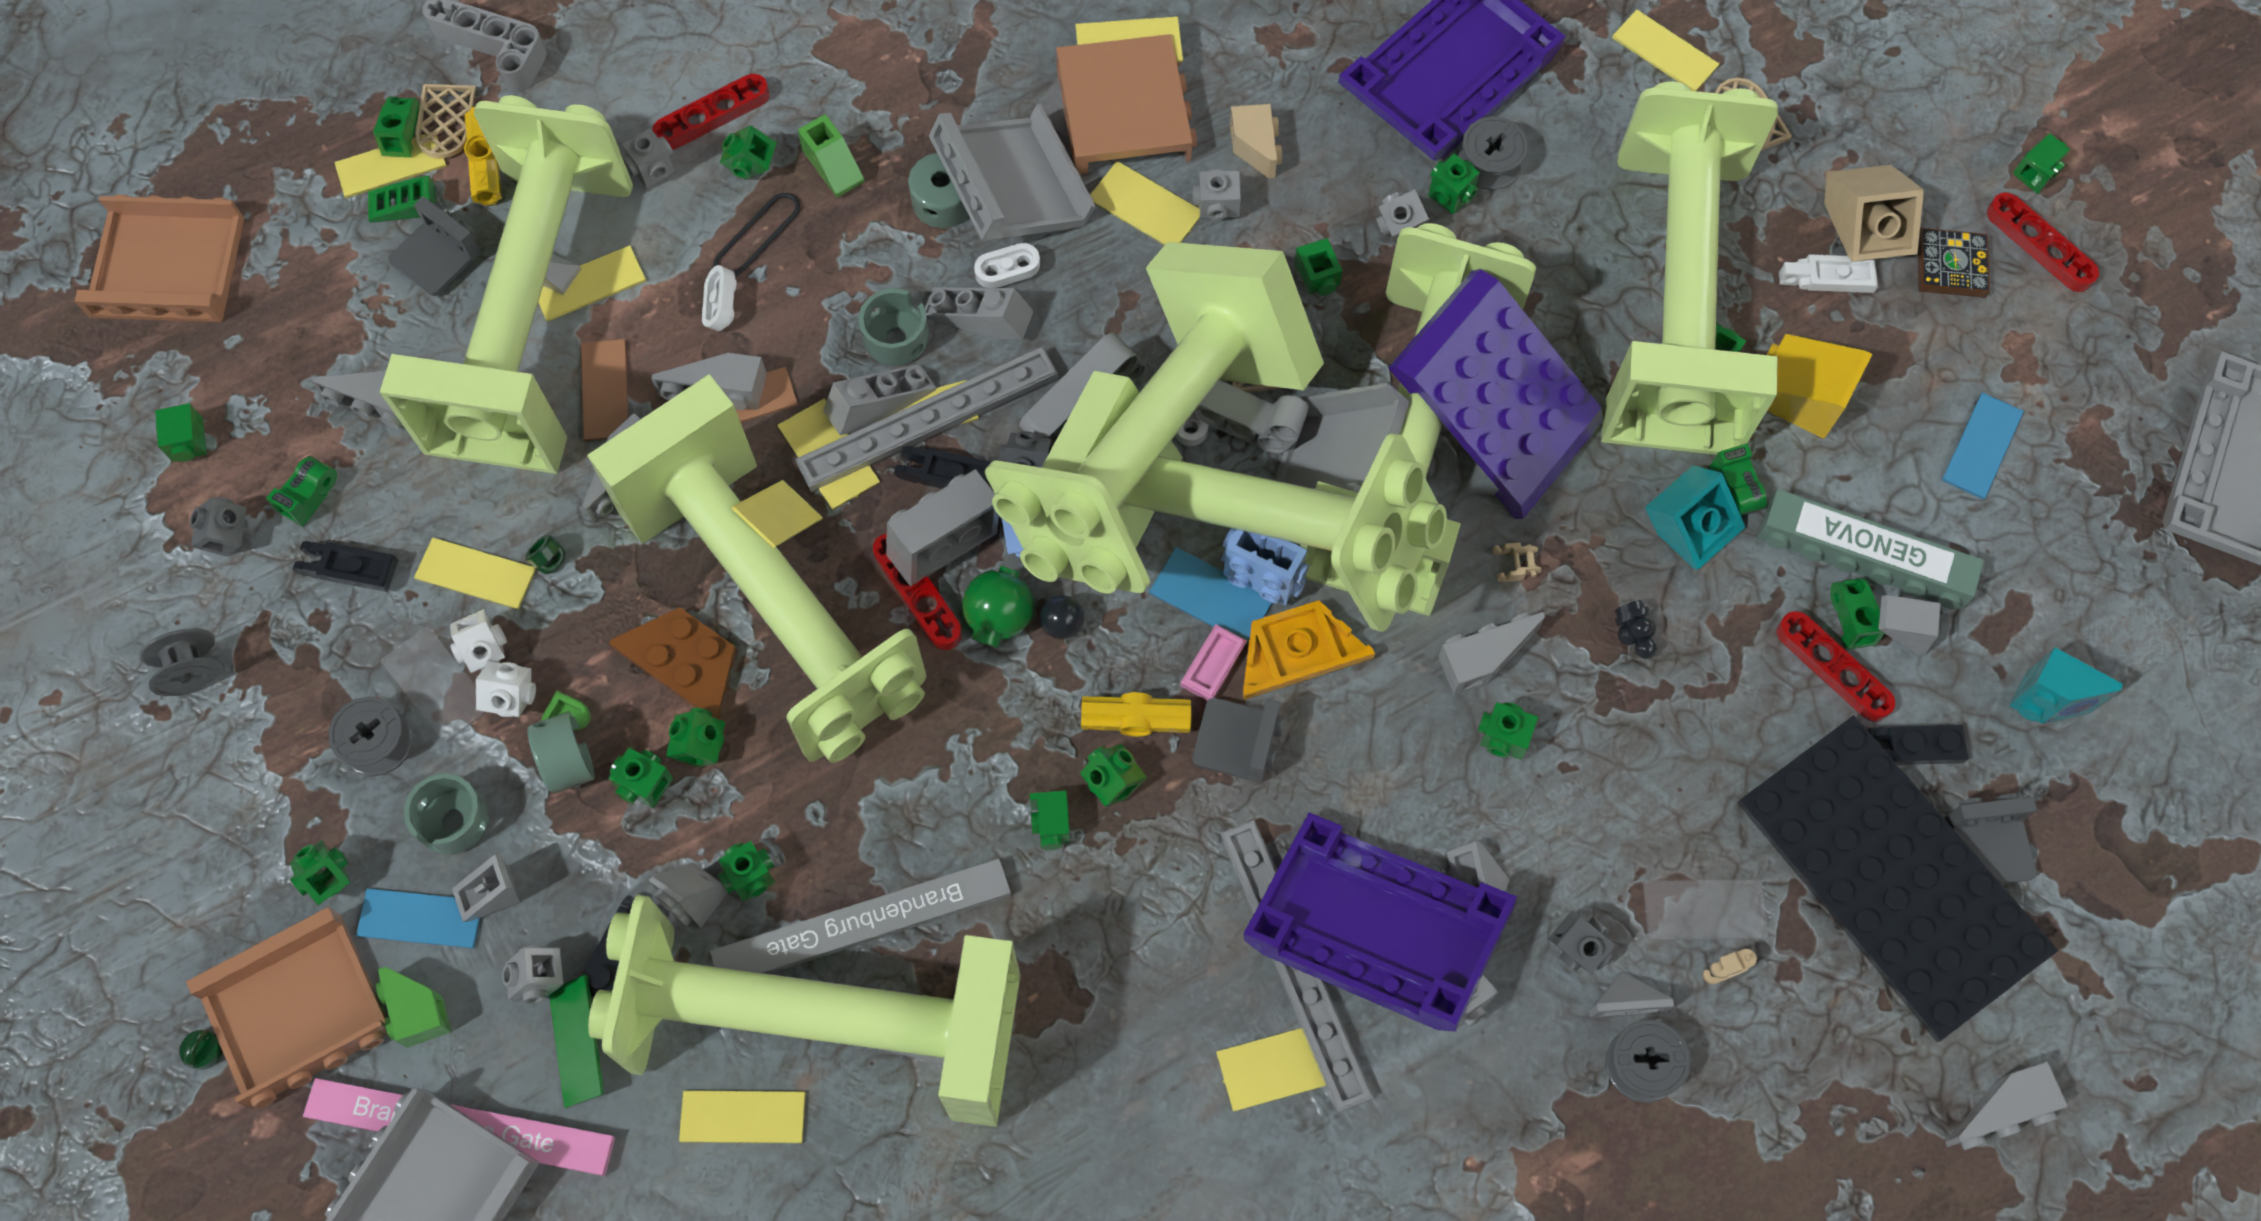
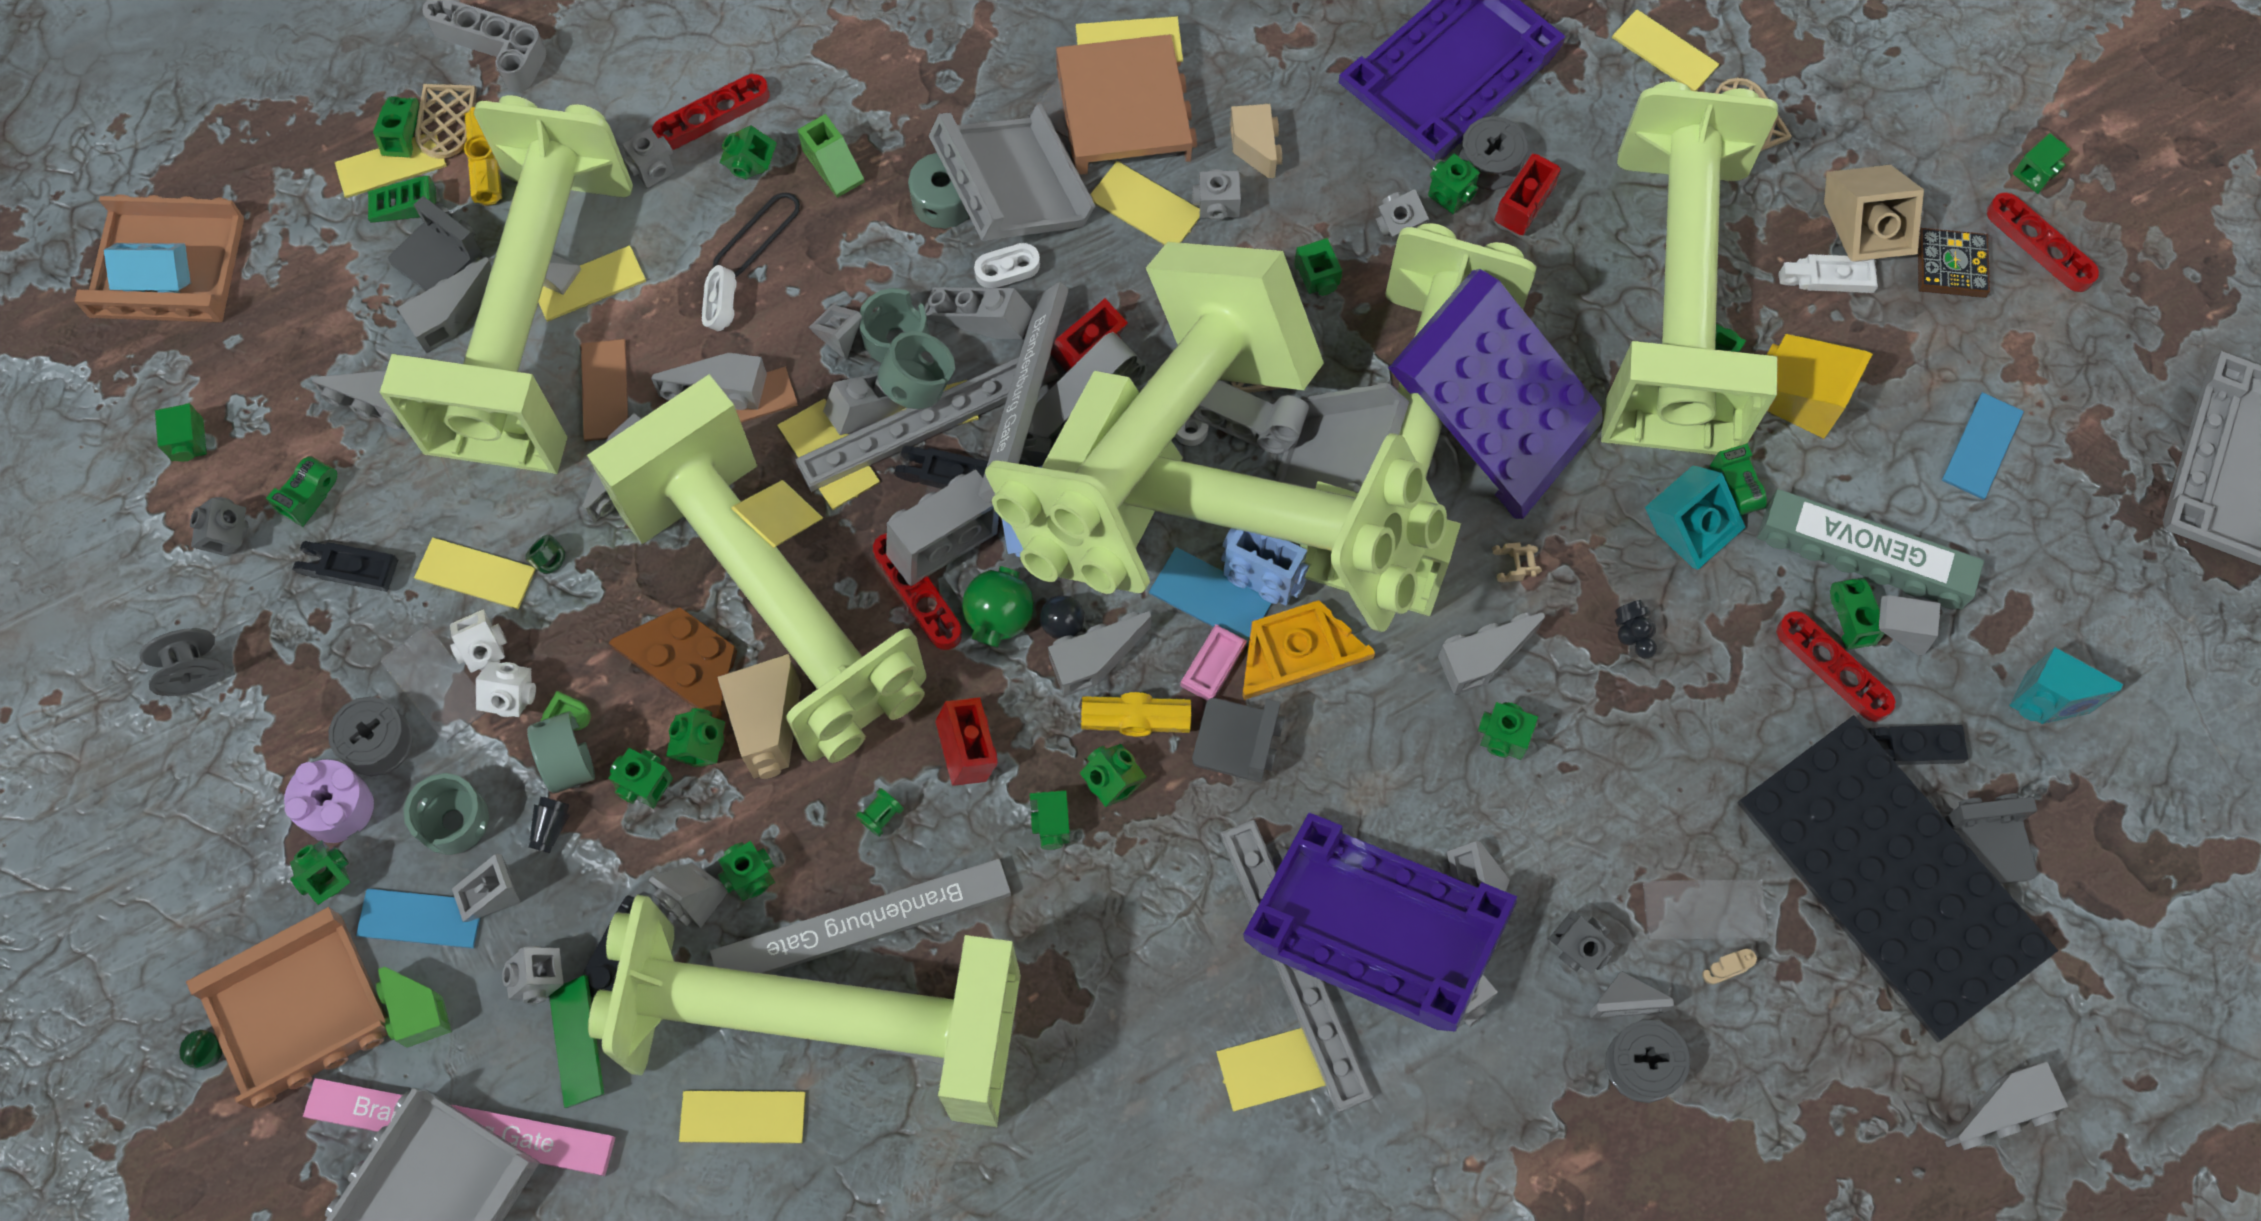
(147, 267): none -> medium azure brick
(328, 800): none -> lavender brick
(446, 307): none -> light grey slope
(547, 823): none -> black cone
(758, 708): none -> tan slope
(837, 328): none -> light grey slope
(879, 812): none -> green bush
(909, 377): none -> sand green piece
(966, 741): none -> red brick
(1026, 381): none -> light grey tile
(1086, 332): none -> red brick
(1091, 656): none -> light grey slope
(1527, 194): none -> red brick

